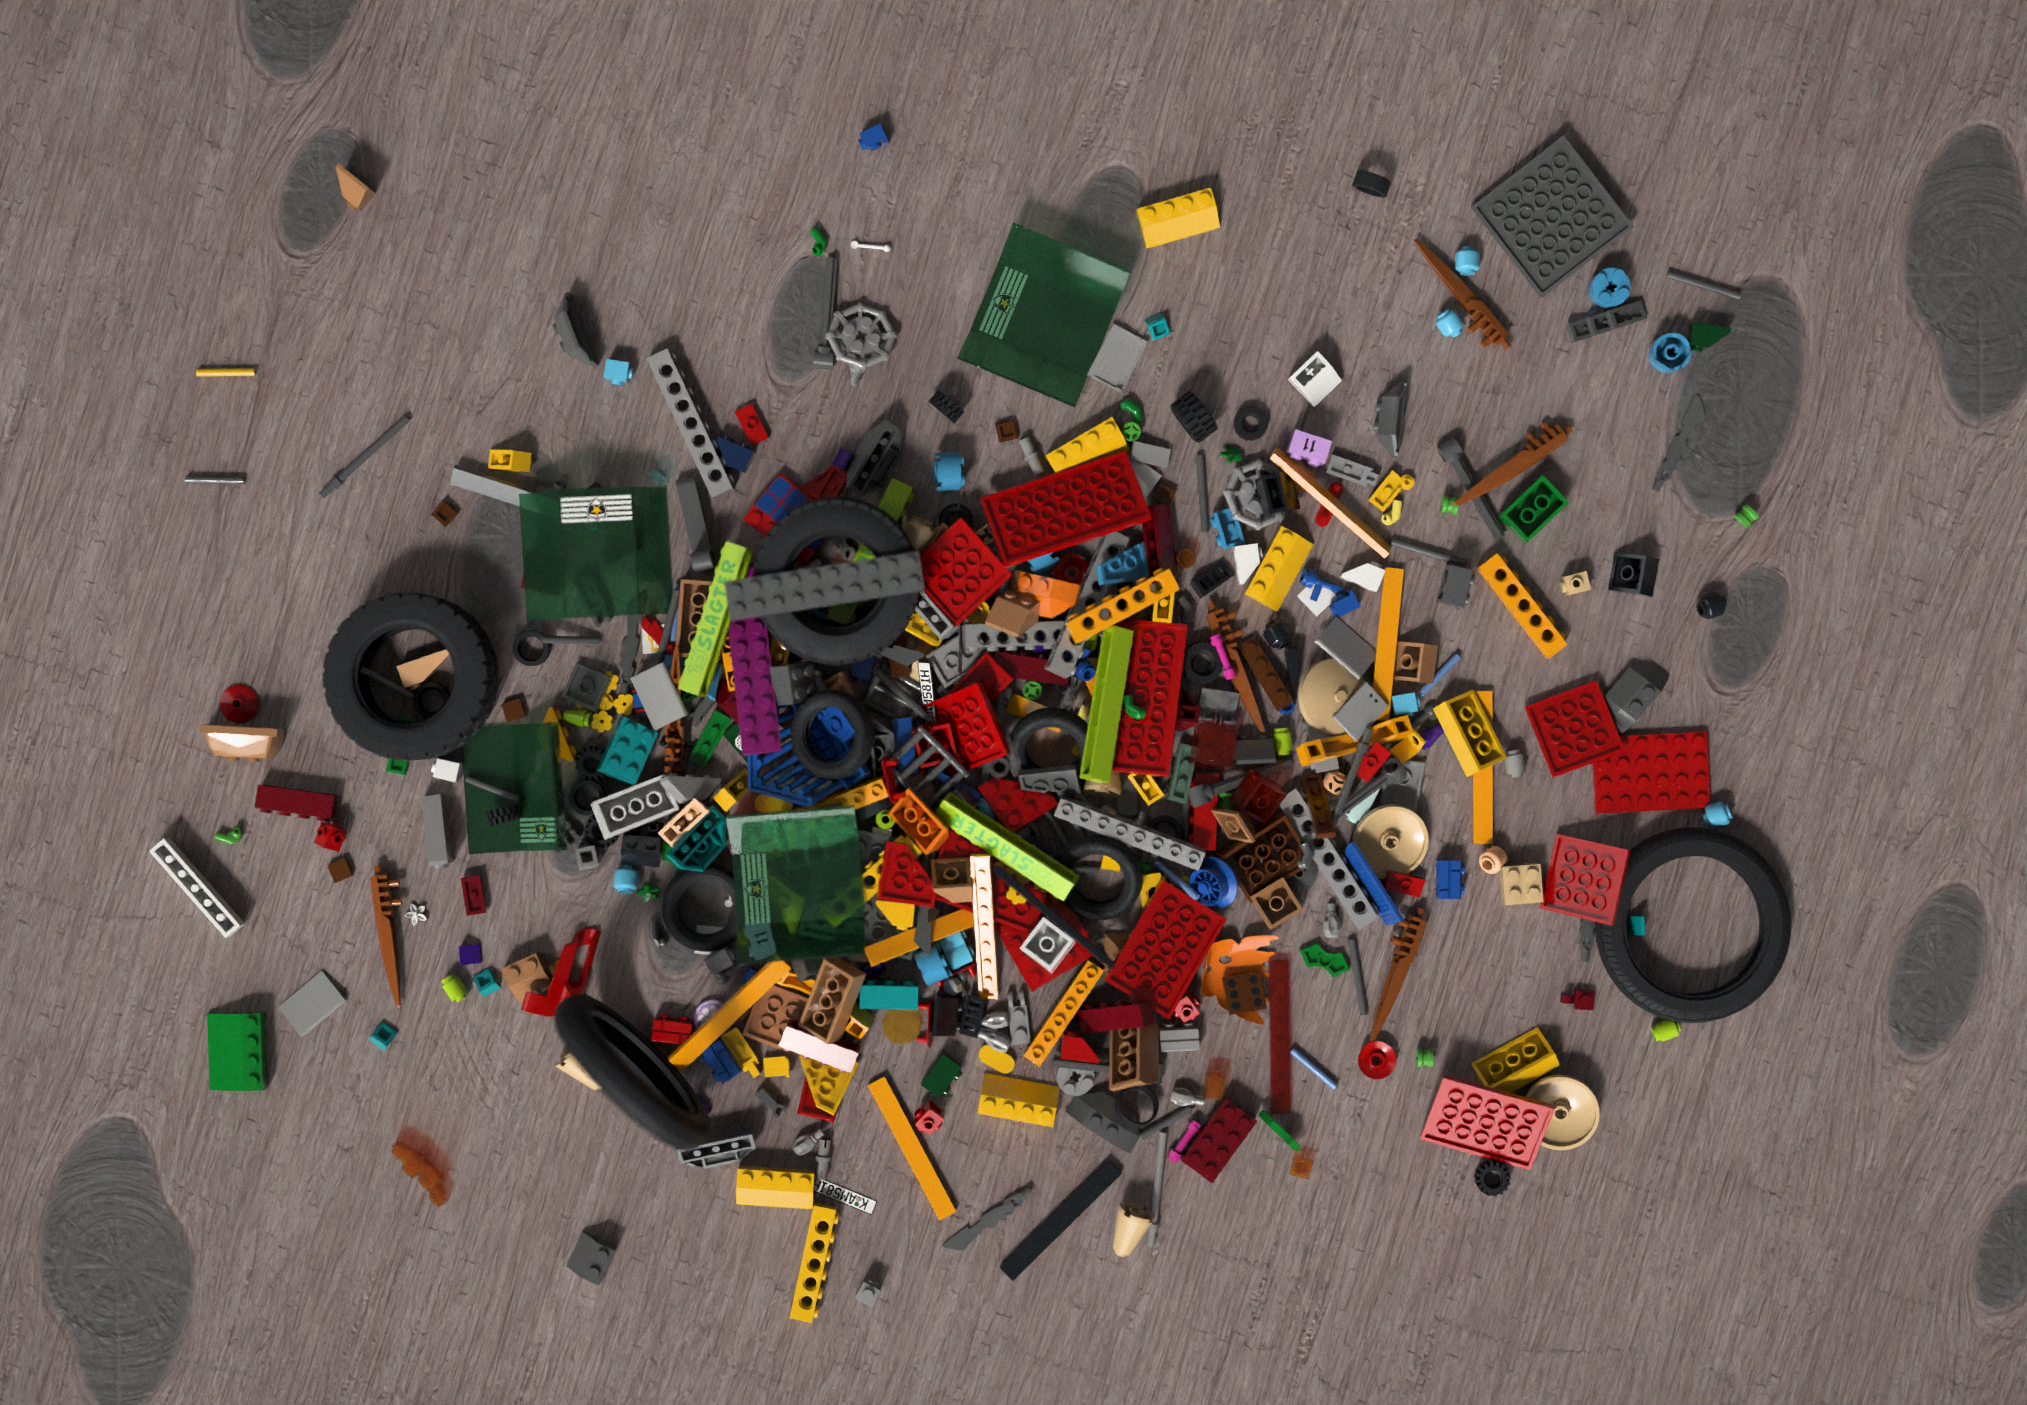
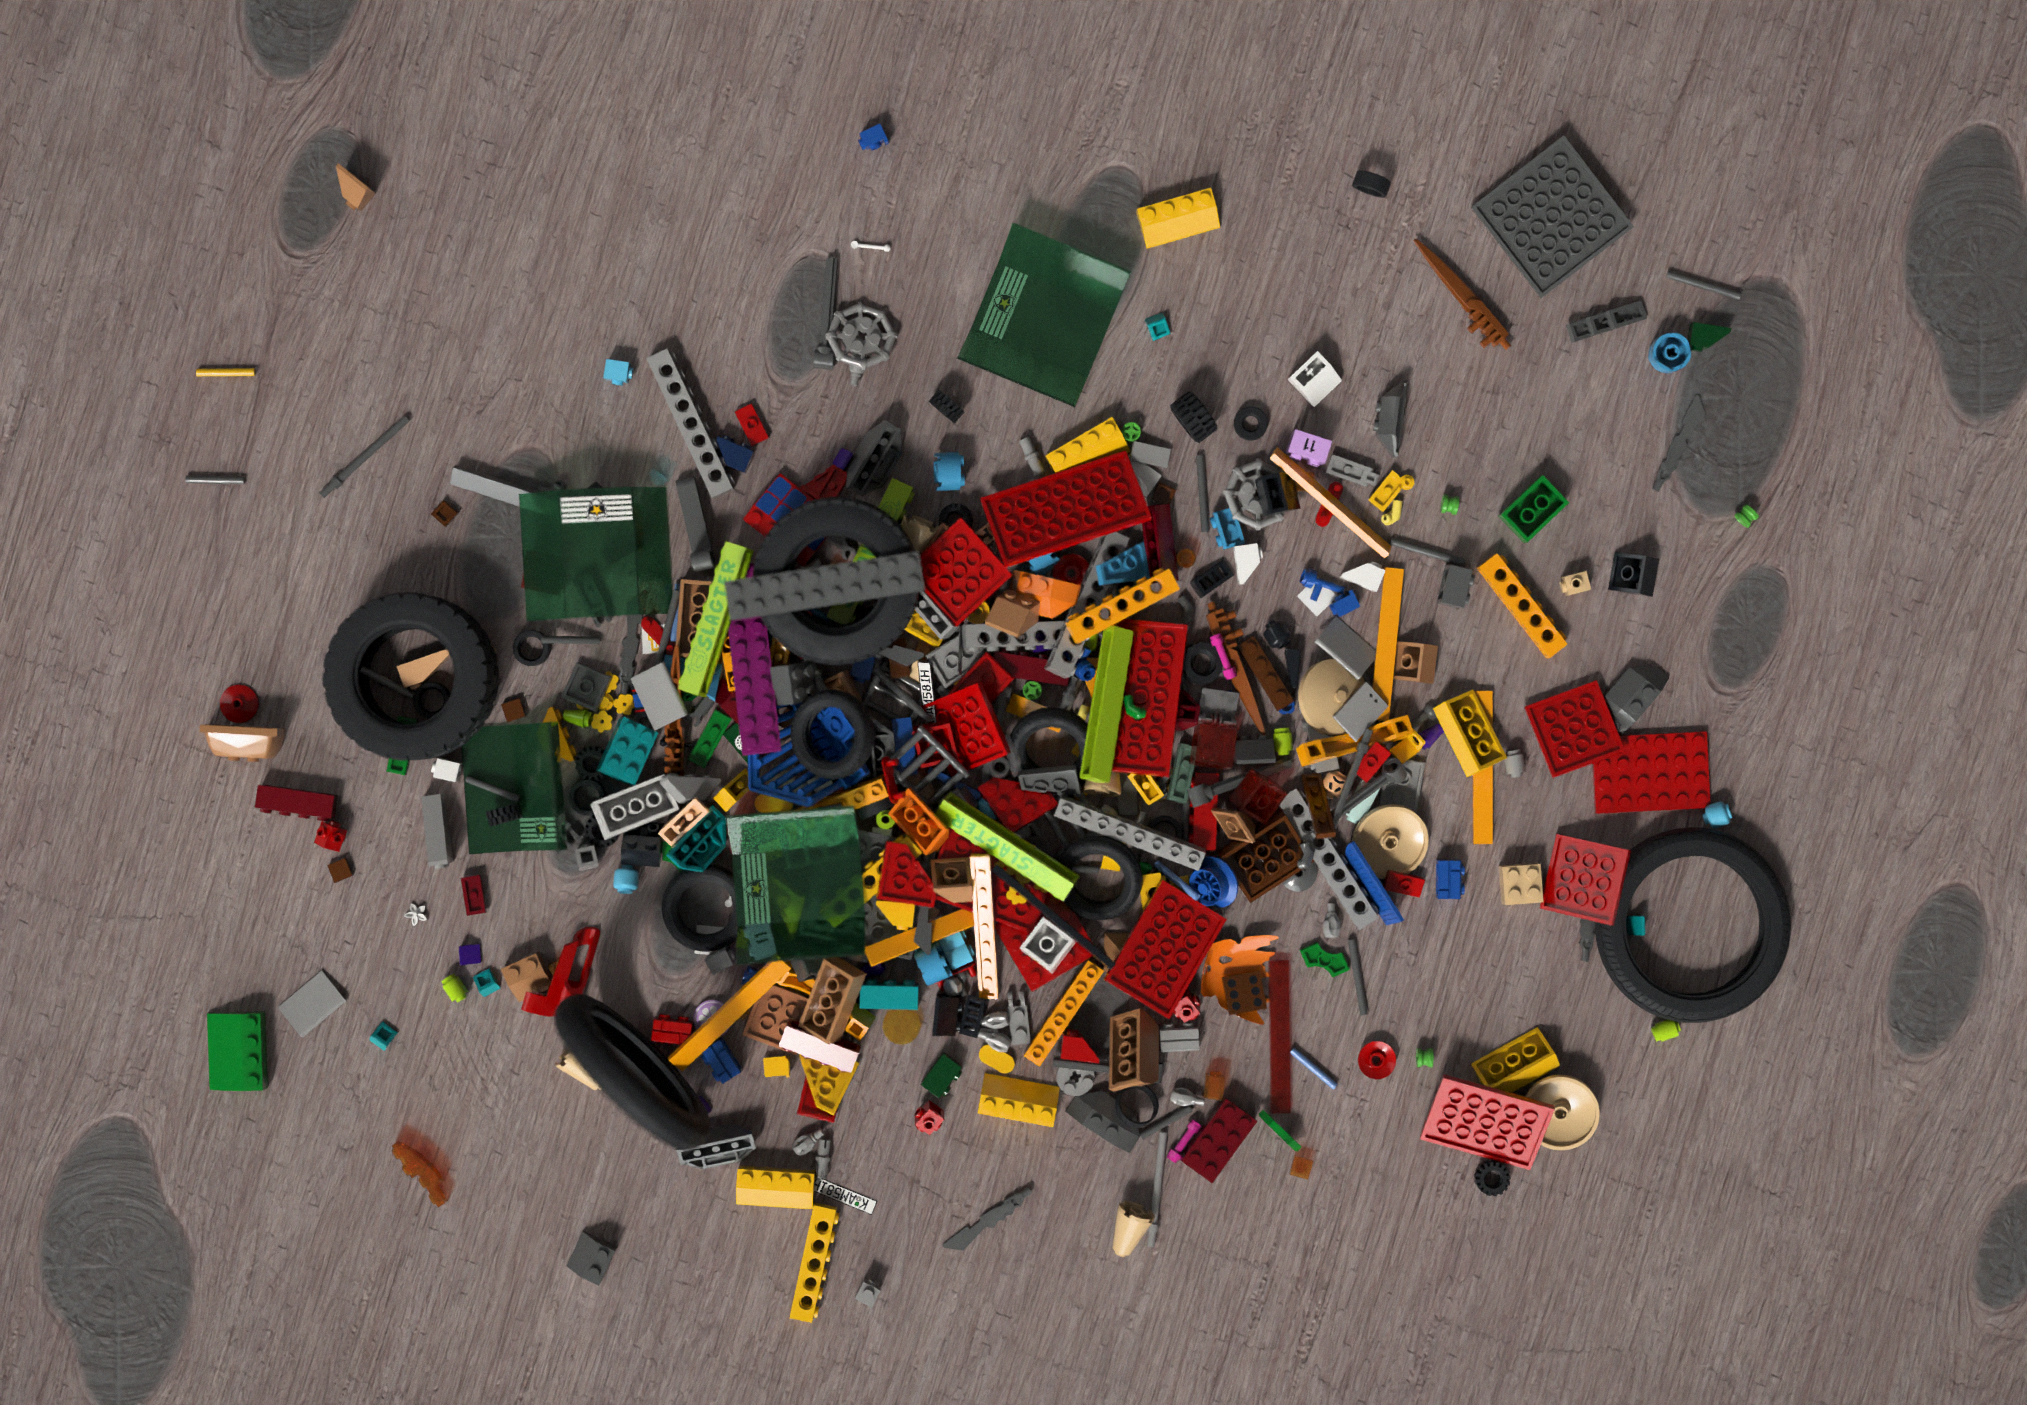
(197, 887): white brick -> none
(230, 838): bright green arm -> none
(385, 924): dark orange piece -> none
(509, 460): yellow slope -> none
(572, 332): dark grey wedge -> none
(647, 893): green plant -> none
(654, 937): dark grey arm -> none
(723, 977): dark grey bar -> none
(741, 1051): yellow hinge -> none
(770, 1101): dark grey bar -> none
(820, 242): green arm -> none
(912, 1148): light orange tile -> none
(928, 1038): red piece -> none
(1006, 431): reddish brown tile -> none
(1060, 1220): black tile -> none
(1115, 1016): dark red brick -> none
(1117, 358): light grey piece -> none
(1134, 408): green arm -> none
(1163, 608): yellow slope -> none
(1224, 801): bright green wheel -> none
(1231, 454): green plant -> none
(1276, 903): medium nougat slope -> none
(1278, 568): yellow slope -> none
(1399, 967): dark orange piece -> none
(1405, 704): medium azure brick -> none
(1438, 675): medium blue bar -> none
(1450, 322): medium azure head -> none
(1450, 453): dark grey piece -> none
(1467, 261): medium azure head -> none
(1493, 859): light nougat head -> none
(1522, 461): dark orange piece -> none
(1581, 999): dark red plate -> none
(1606, 298): dark azure brick -> none
(1711, 605): black head -> none

